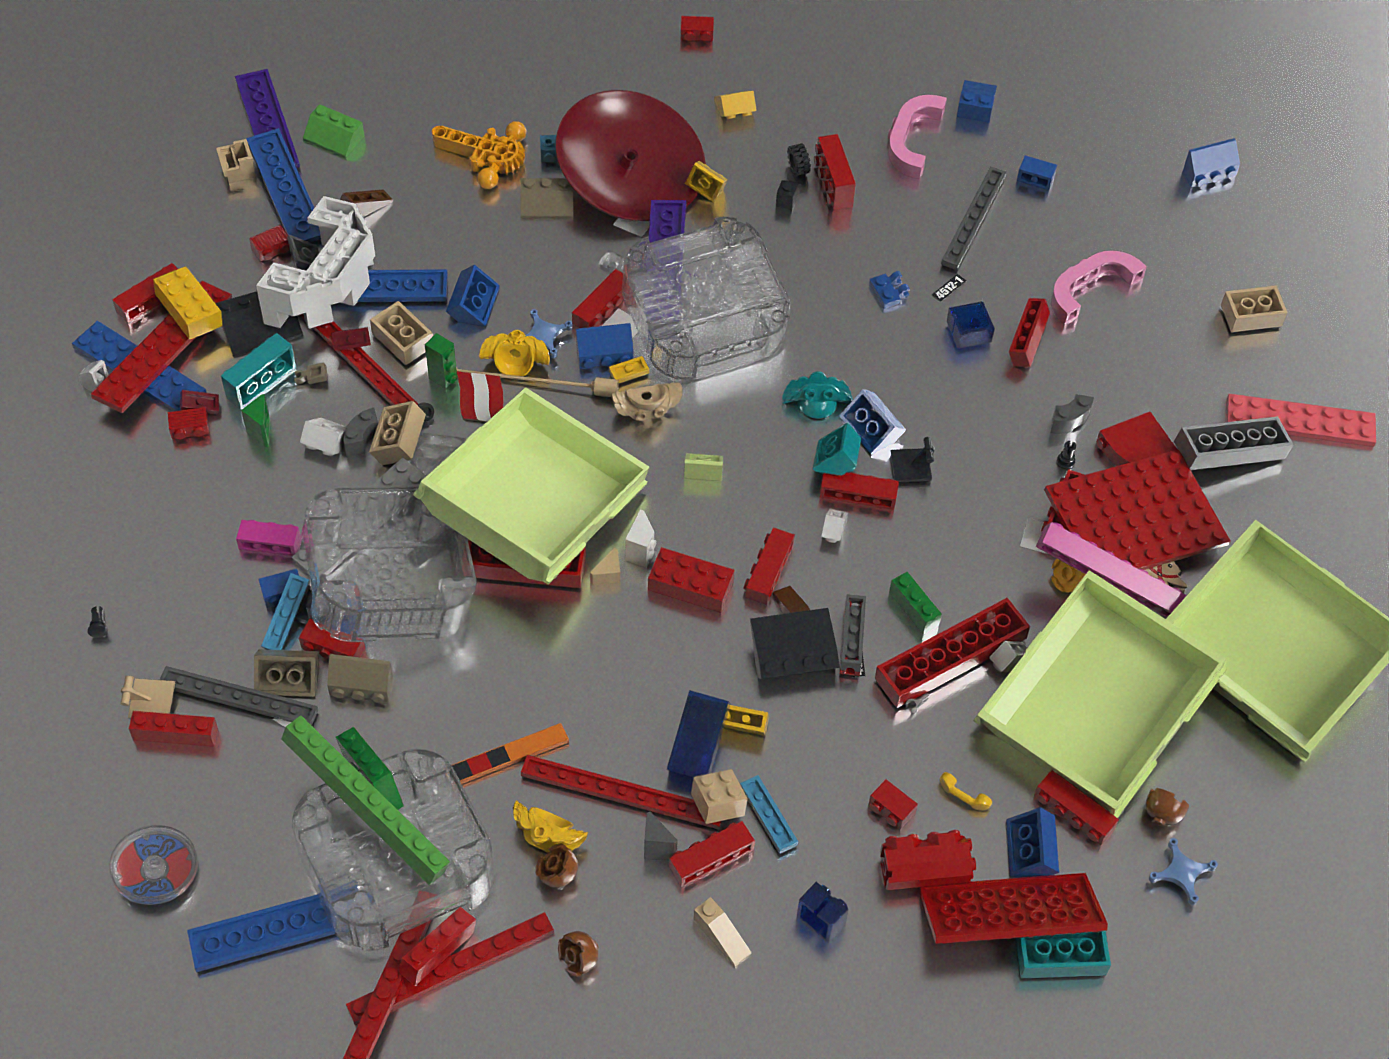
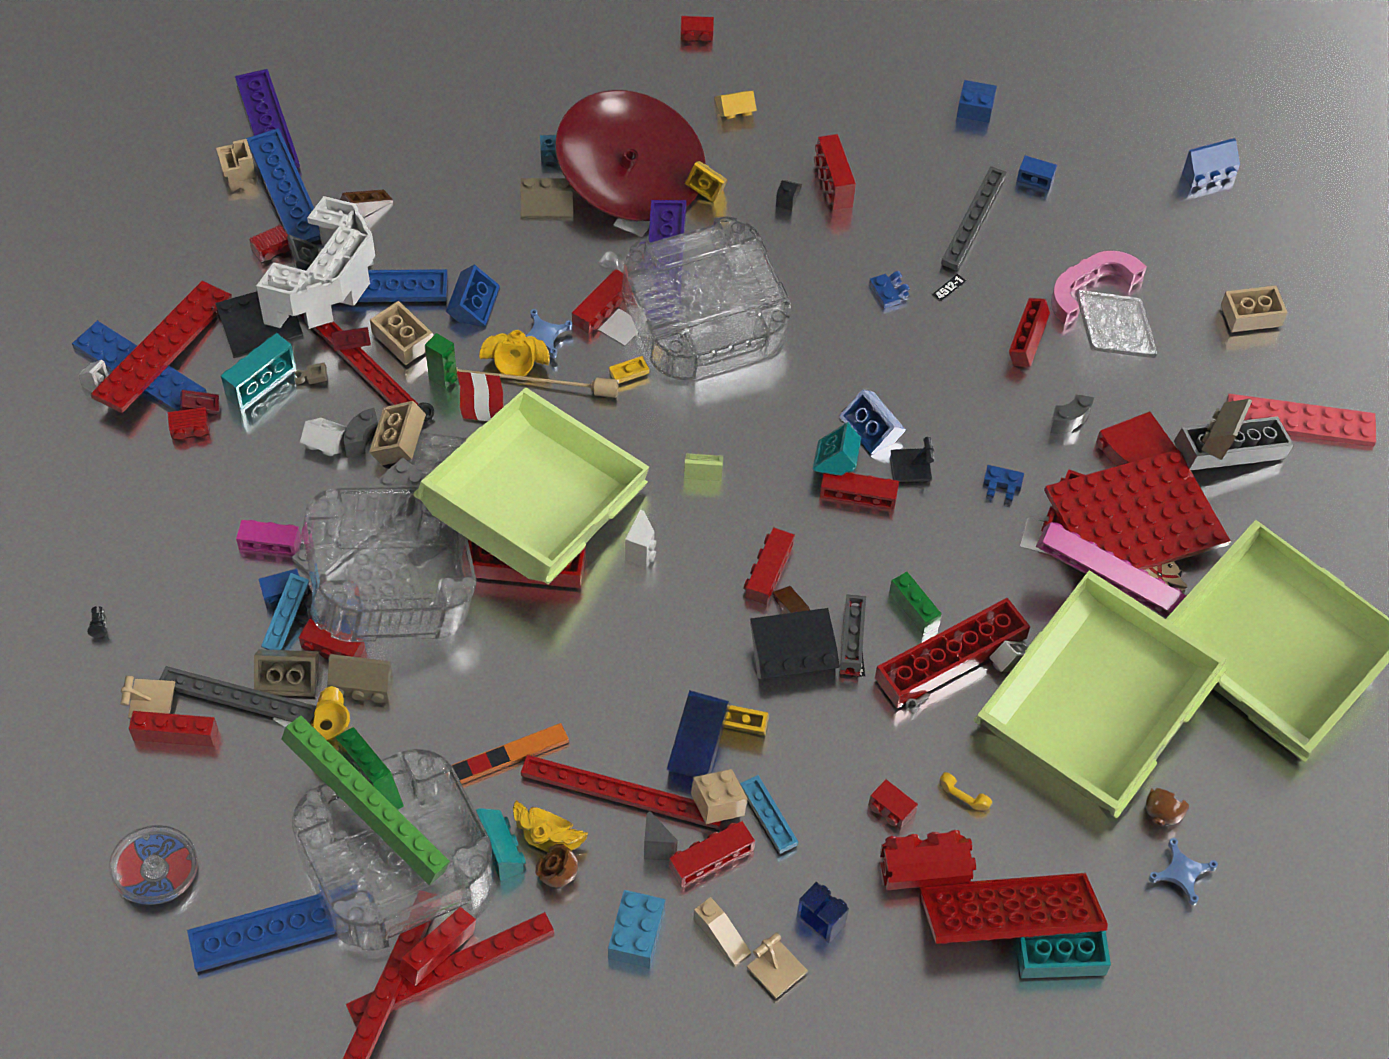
(140, 297): red brick -> none
(187, 302): yellow piece -> none
(257, 420): green slope -> none
(331, 708): none -> yellow piece
(333, 131): bright green slope -> none
(498, 153): light orange piece -> none
(506, 858): none -> teal slope
(579, 952): dark orange cylinder -> none
(604, 345): blue slope -> none
(607, 570): tan slope -> none
(636, 403): tan piece -> none
(636, 928): none -> dark azure brick
(691, 580): red brick -> none
(776, 966): none -> tan plate
(798, 159): black tyre -> none
(817, 394): teal piece -> none
(834, 525): white slope -> none
(919, 107): bright pink arch -> none
(970, 324): clear blue piece -> none
(1003, 478): none -> blue plate
(1032, 844): blue slope -> none
(1065, 576): light orange tile -> none
(1067, 457): black pin -> none
(1076, 807): red brick -> none
(1116, 324): none -> clear plate
(1225, 427): none -> dark tan slope

